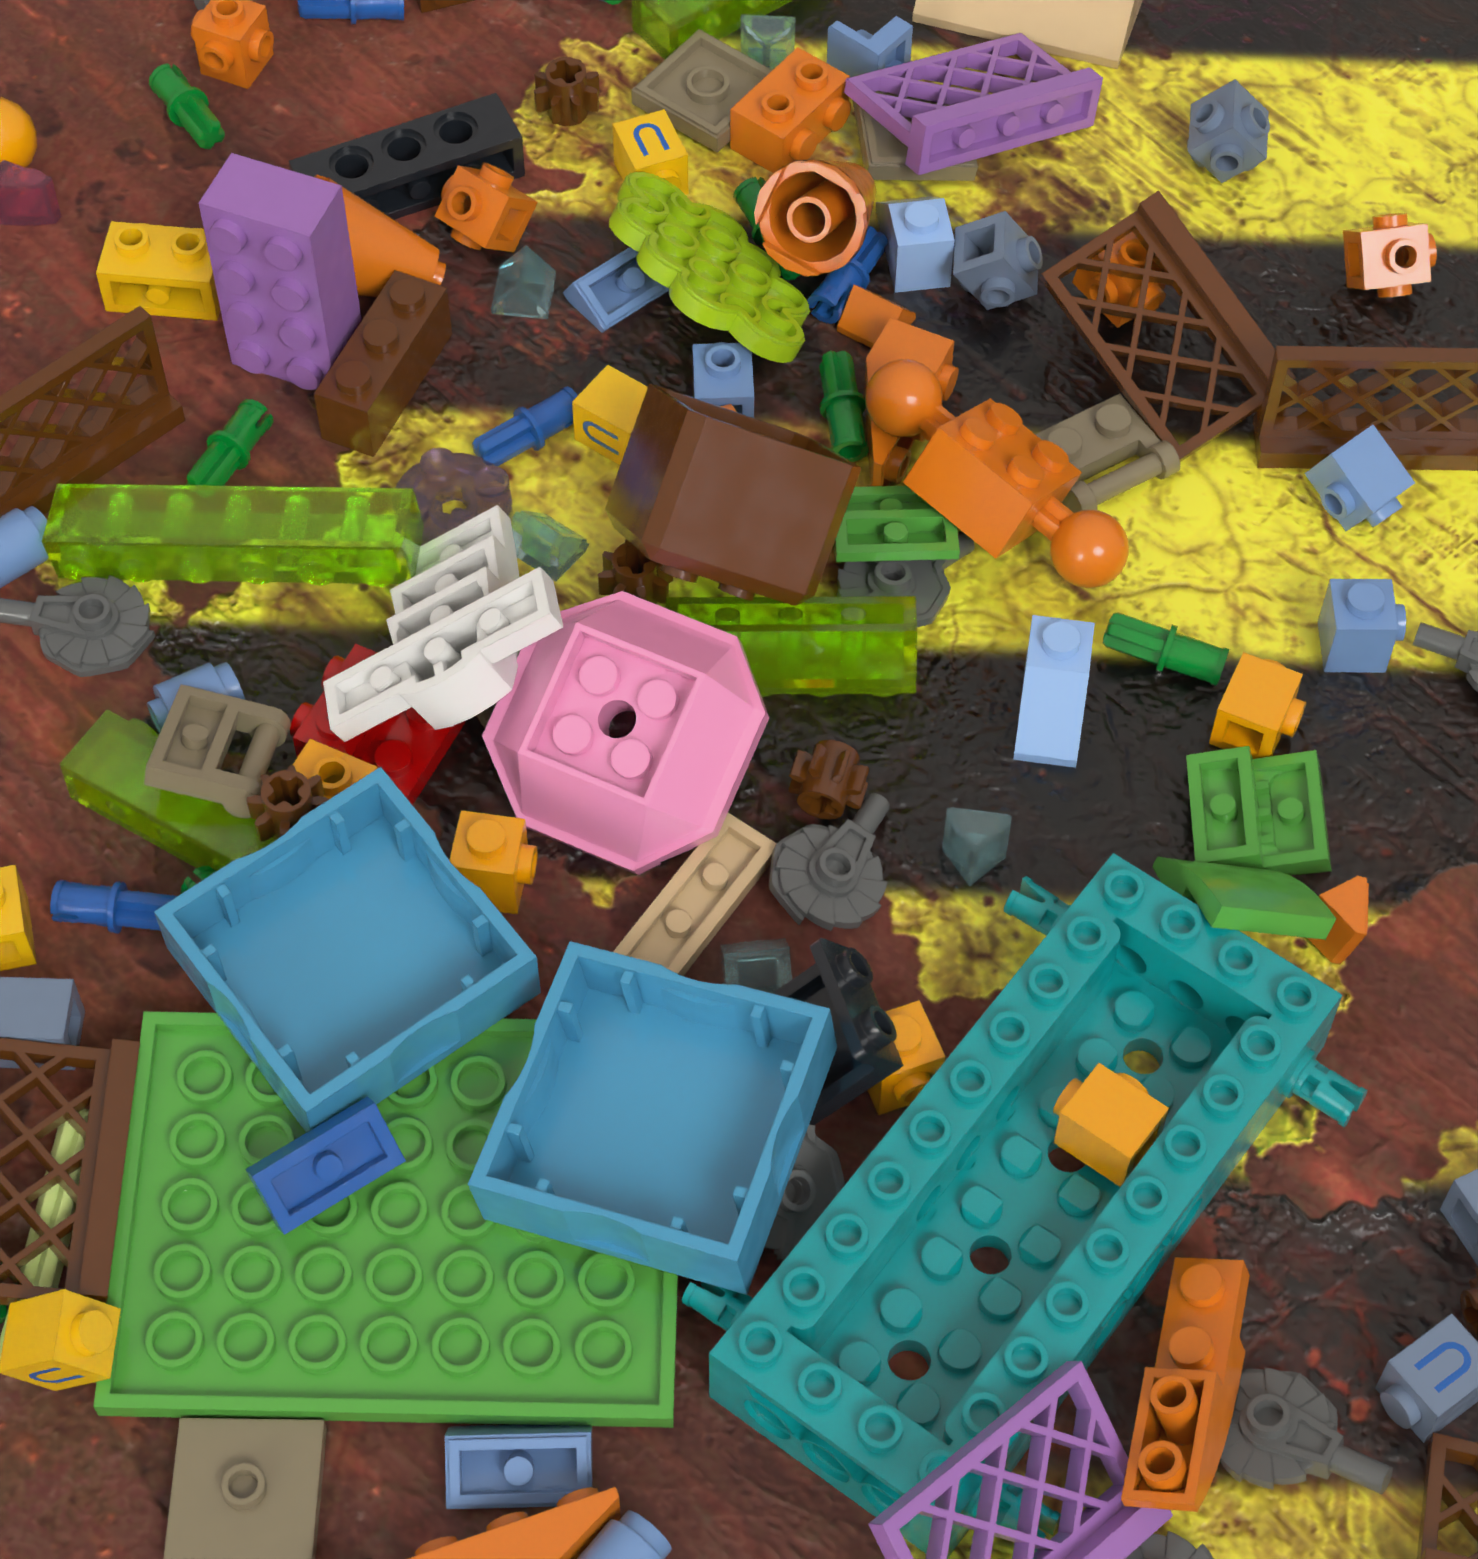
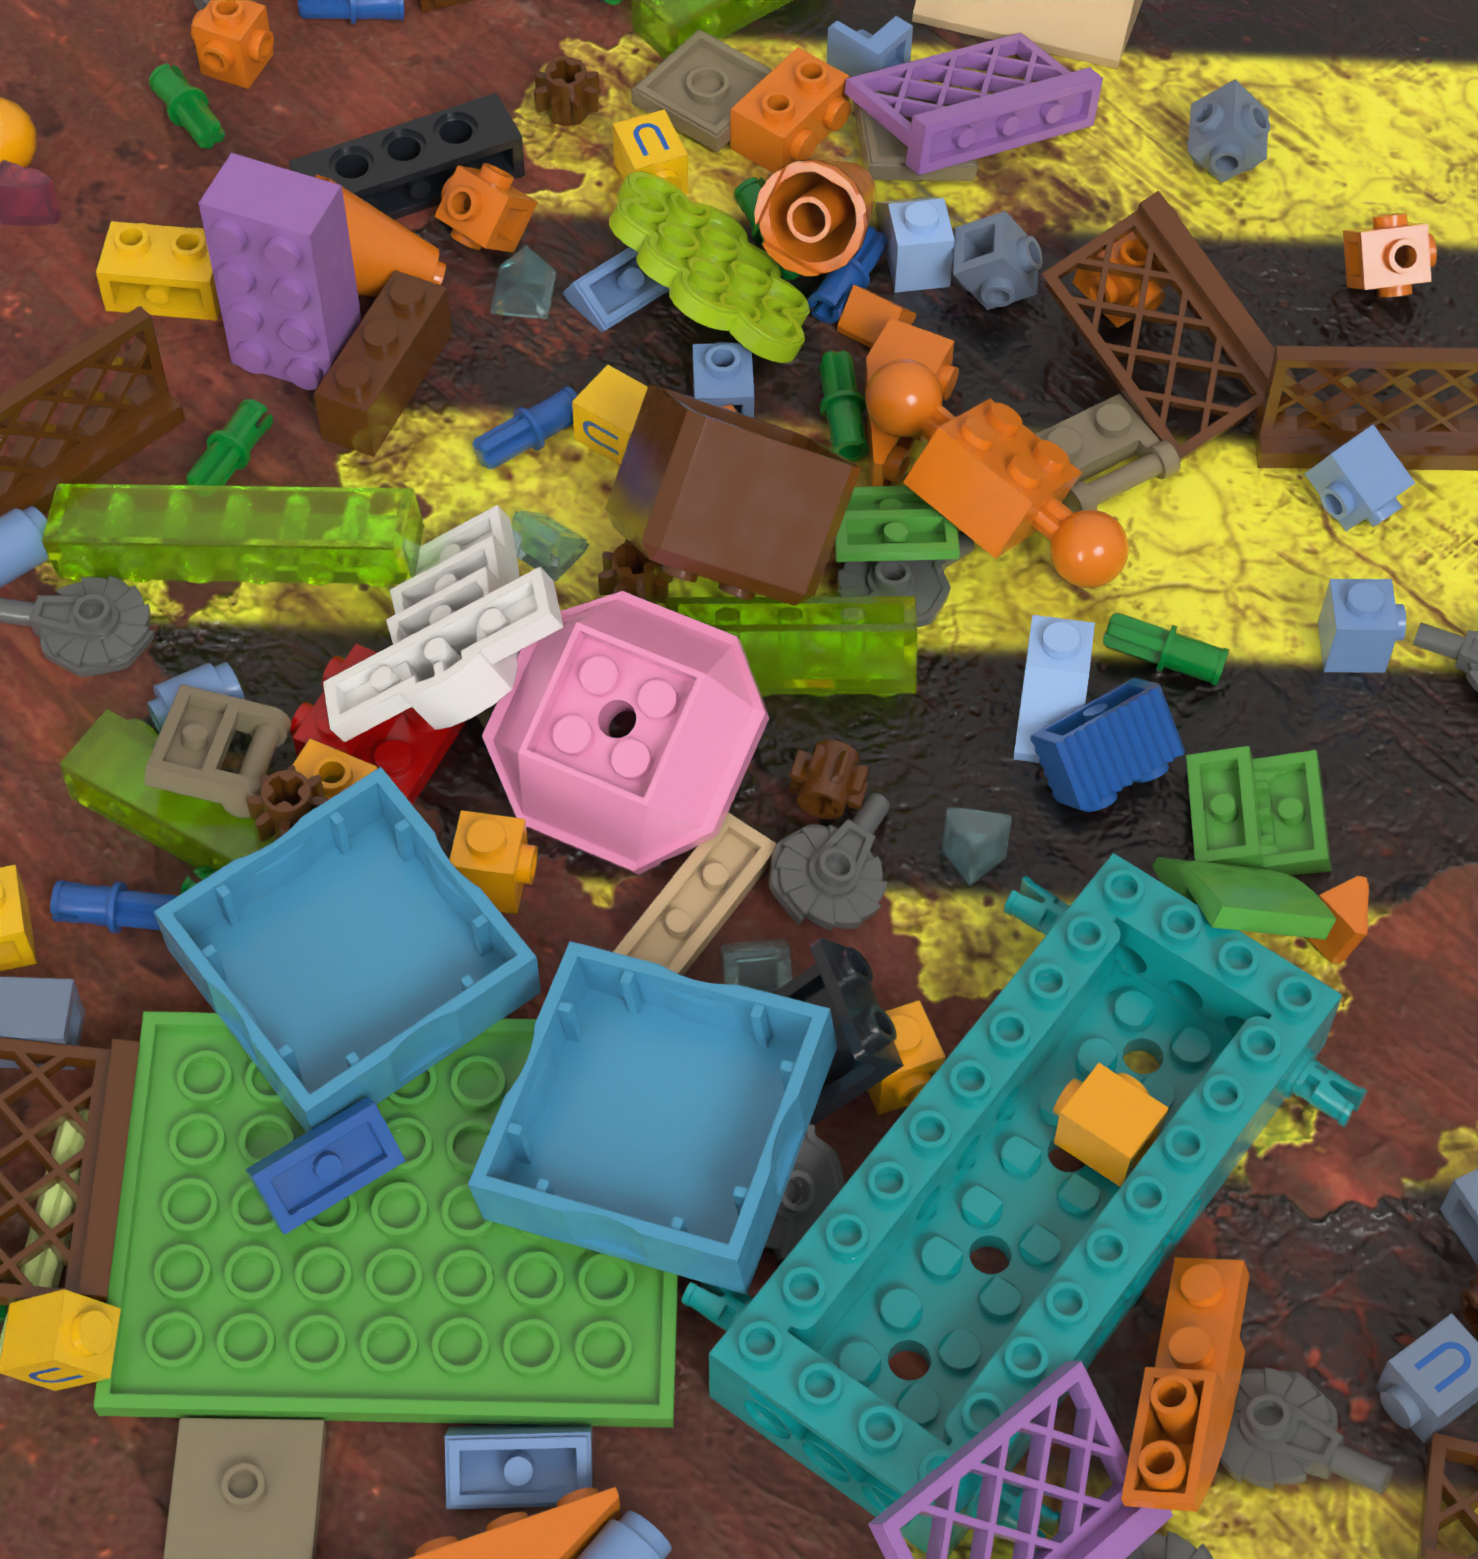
(458, 477): plate -> none
(767, 38): clear light blue slope -> none
(1108, 745): none -> blue brick
(1258, 707): light orange brick -> none

